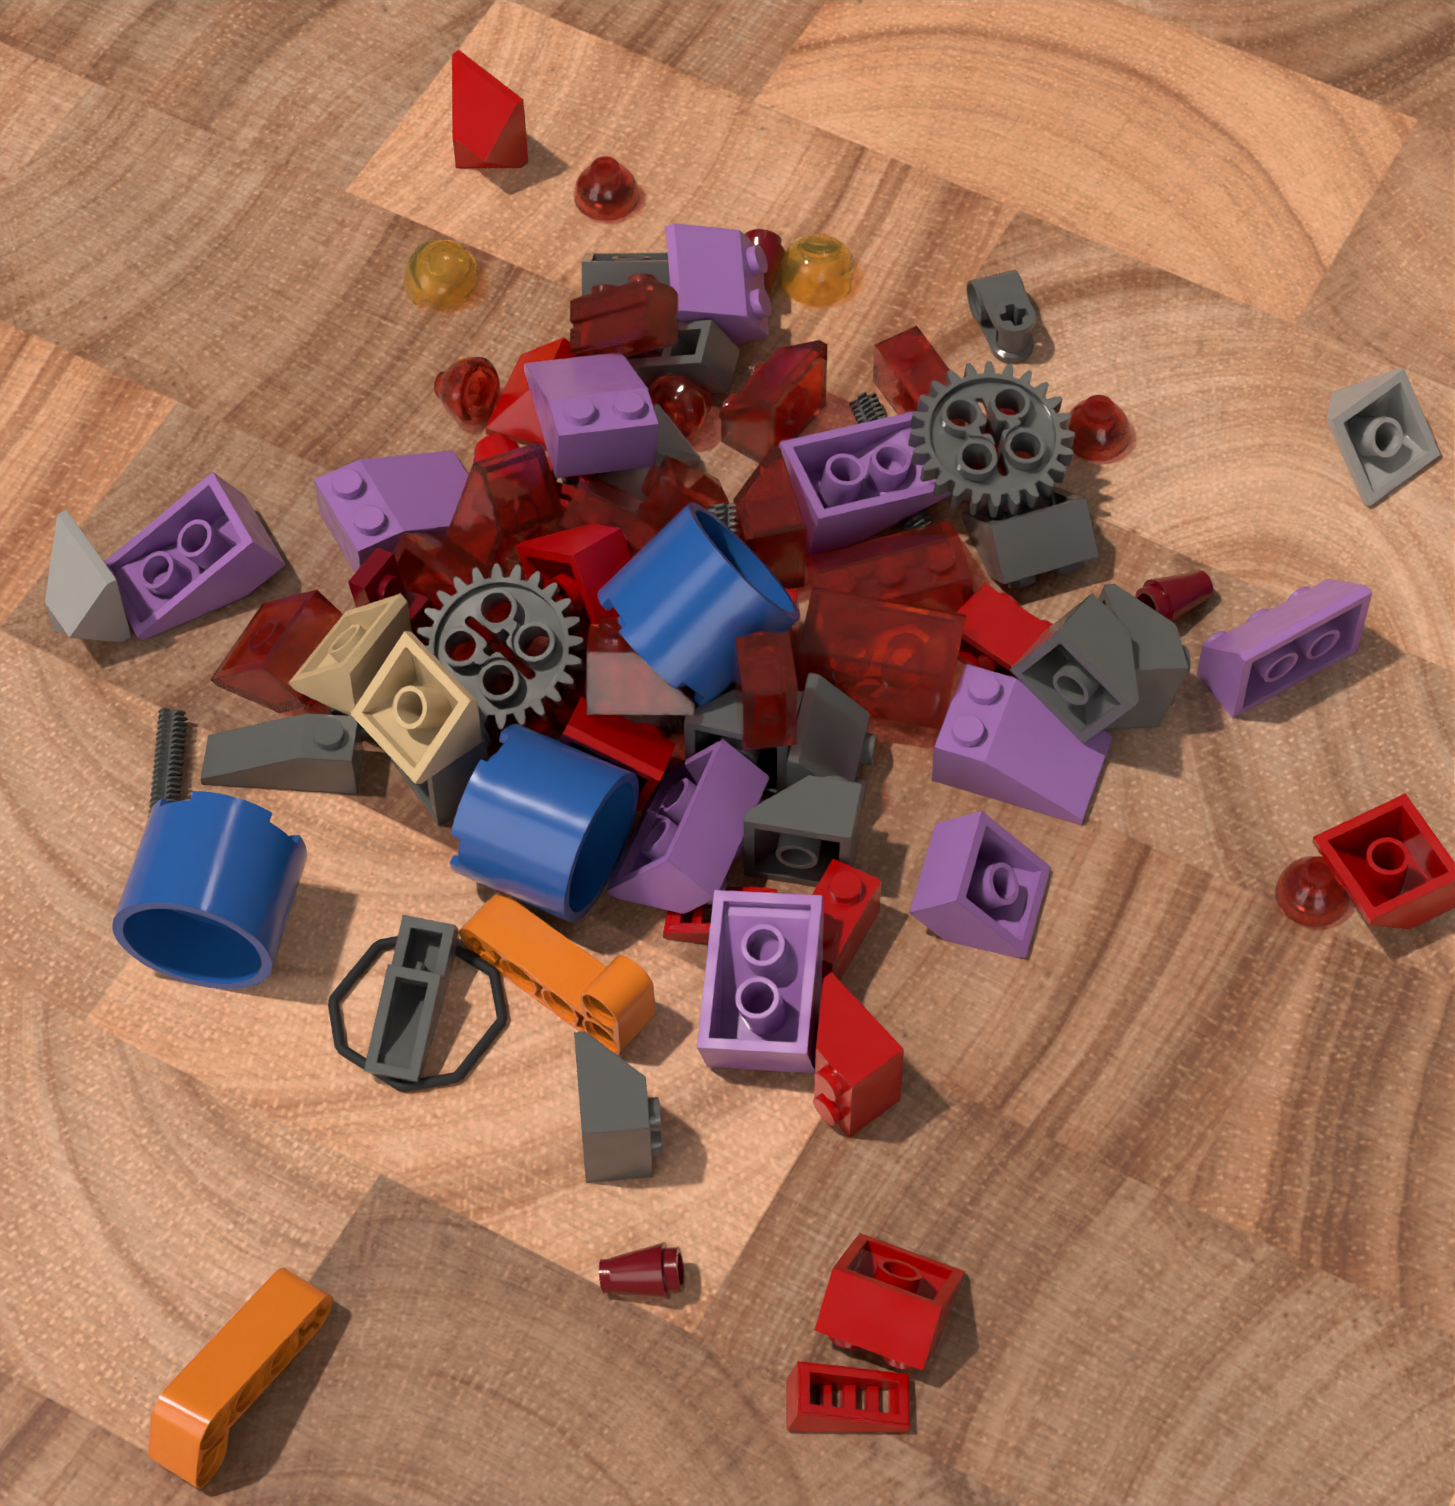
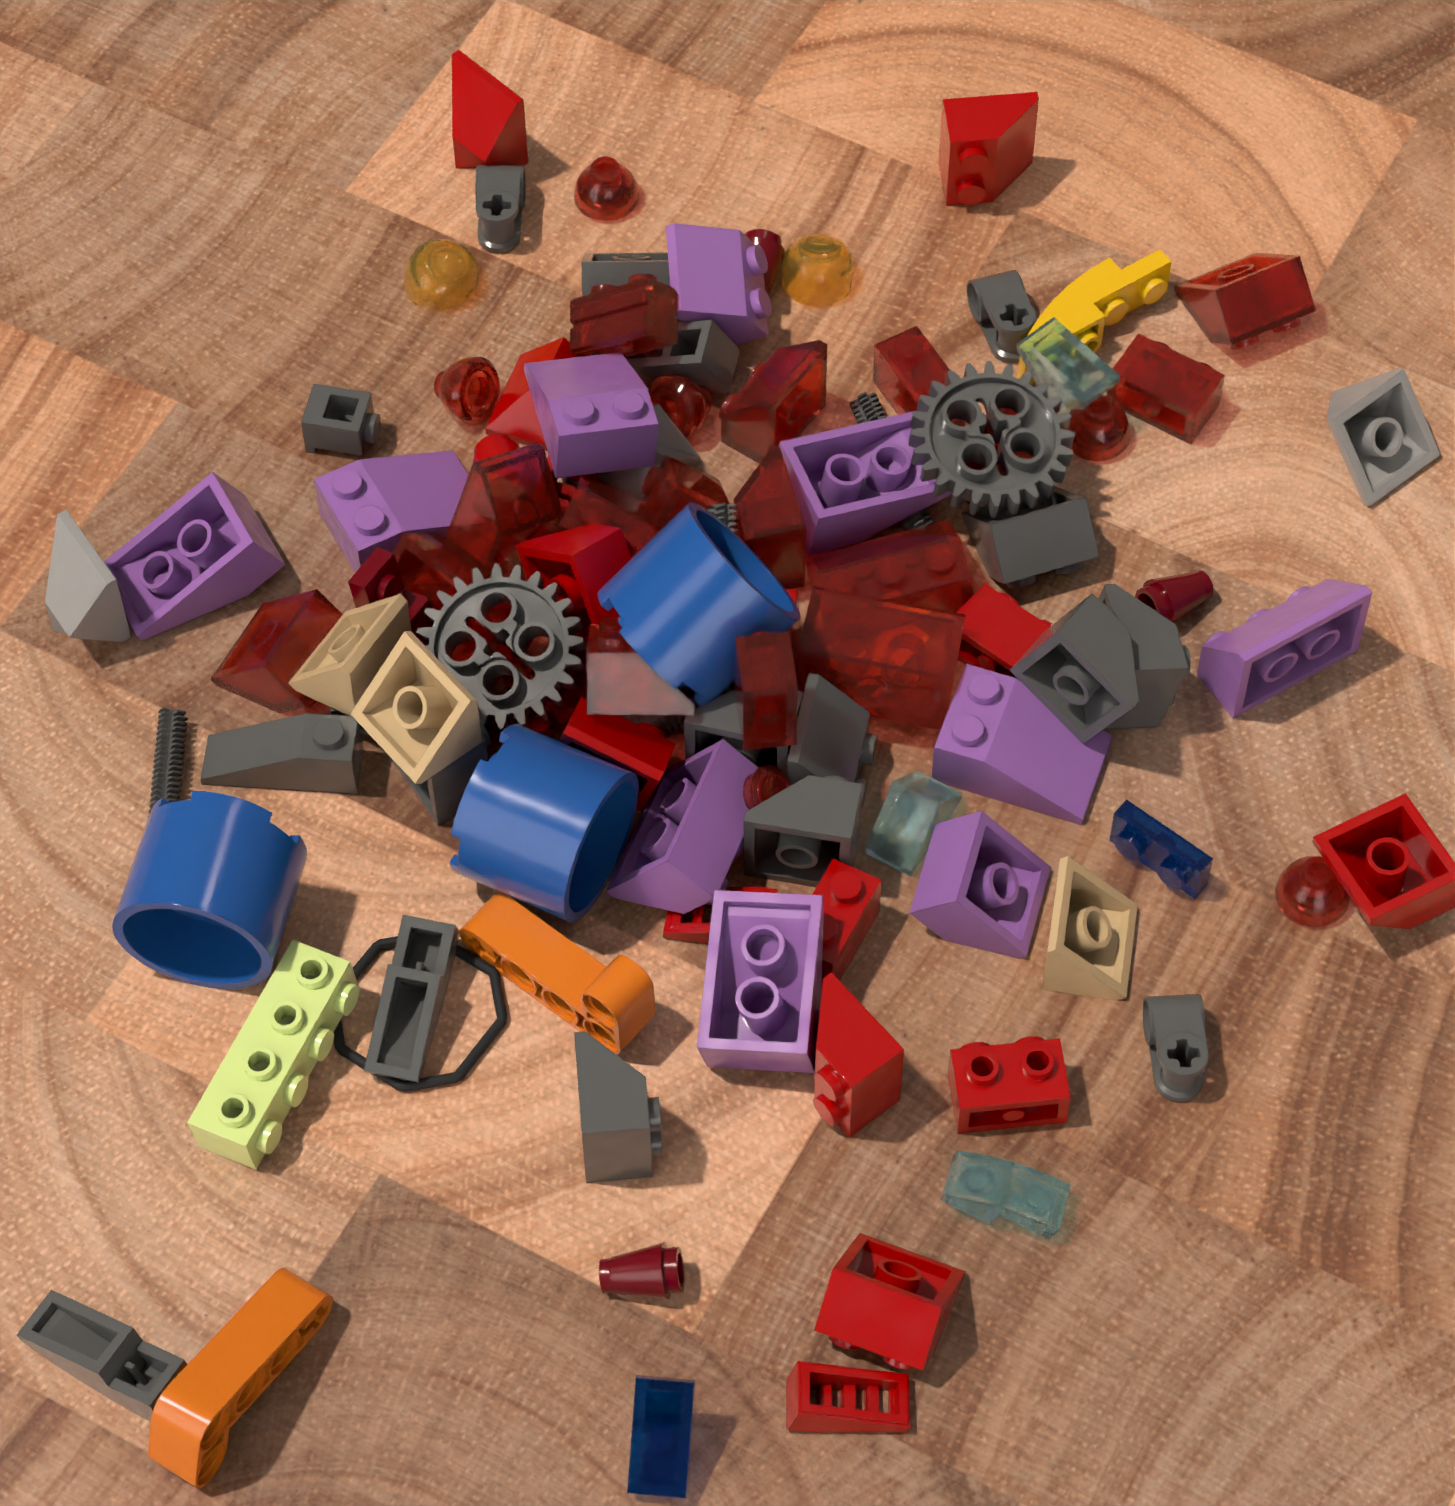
(101, 1352): none -> dark grey slope
(274, 1055): none -> yellowish green brick
(339, 420): none -> dark grey brick
(499, 206): none -> dark grey piece
(661, 1436): none -> clear blue slope
(763, 785): none -> clear red plate
(908, 820): none -> clear light blue slope
(985, 145): none -> red slope
(999, 1187): none -> clear light blue slope
(1008, 1085): none -> red brick
(1067, 365): none -> clear light blue slope
(1089, 936): none -> tan slope
(1104, 298): none -> yellow slope
(1161, 849): none -> clear blue plate
(1166, 388): none -> clear red brick
(1176, 1044): none -> dark grey piece
(1248, 298): none -> clear red slope

